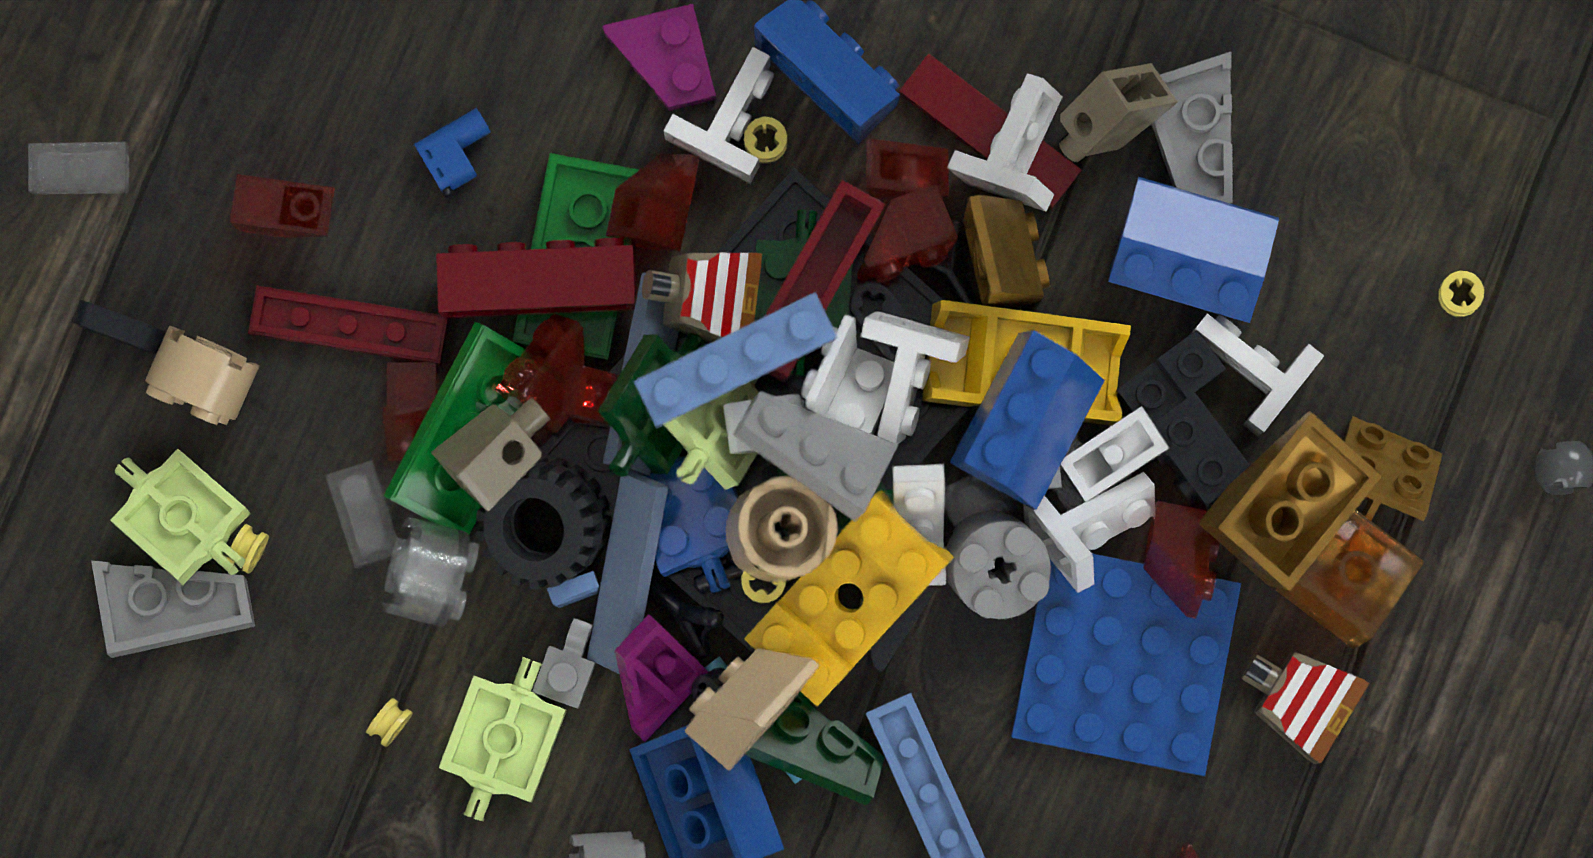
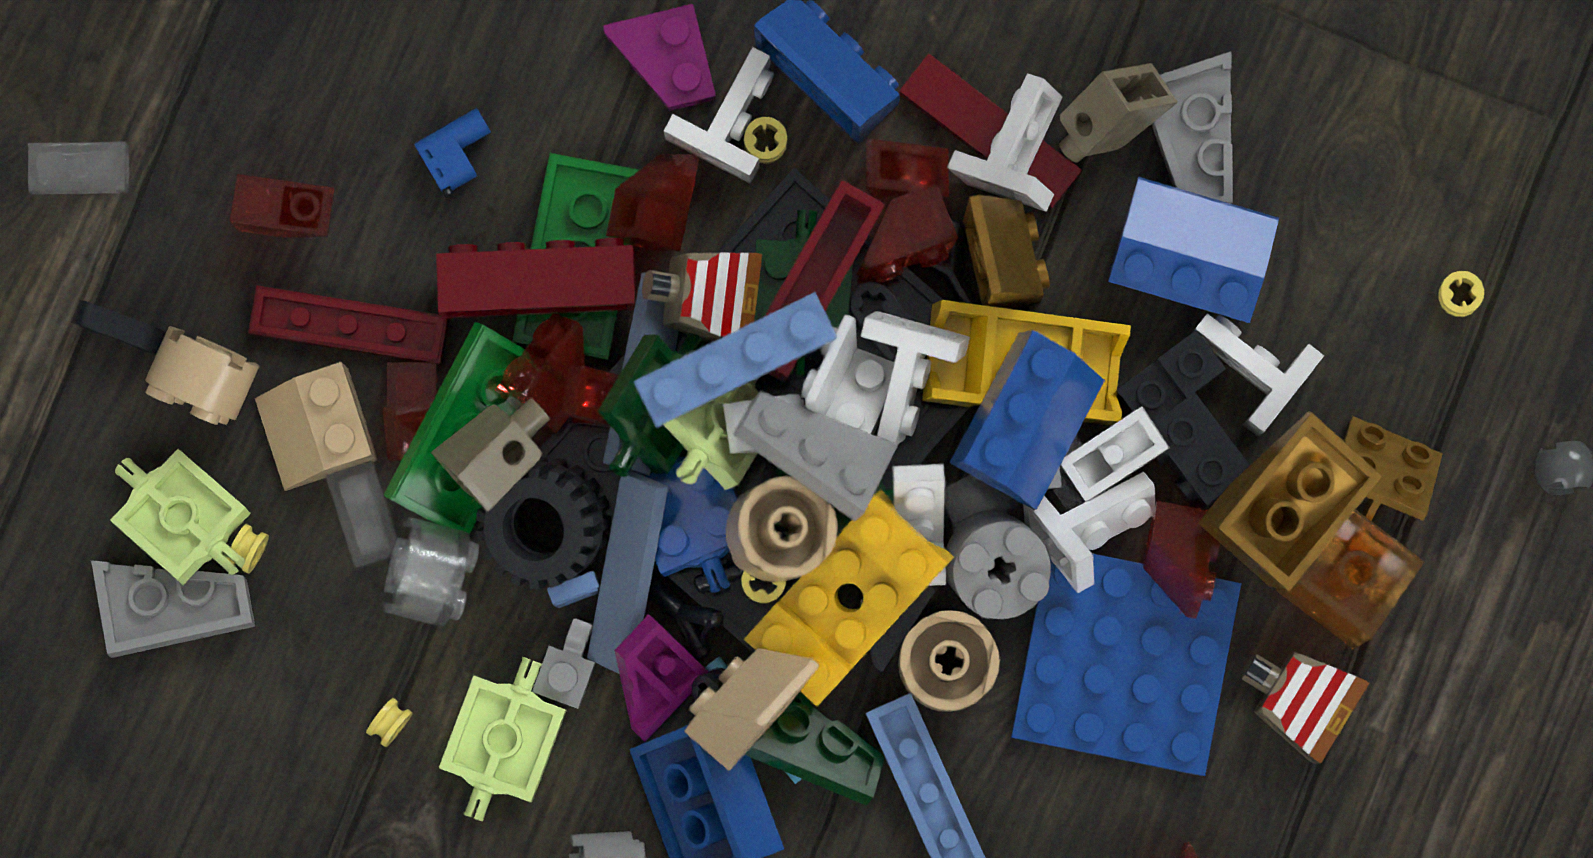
(315, 426): none -> tan slope
(972, 646): none -> tan brick

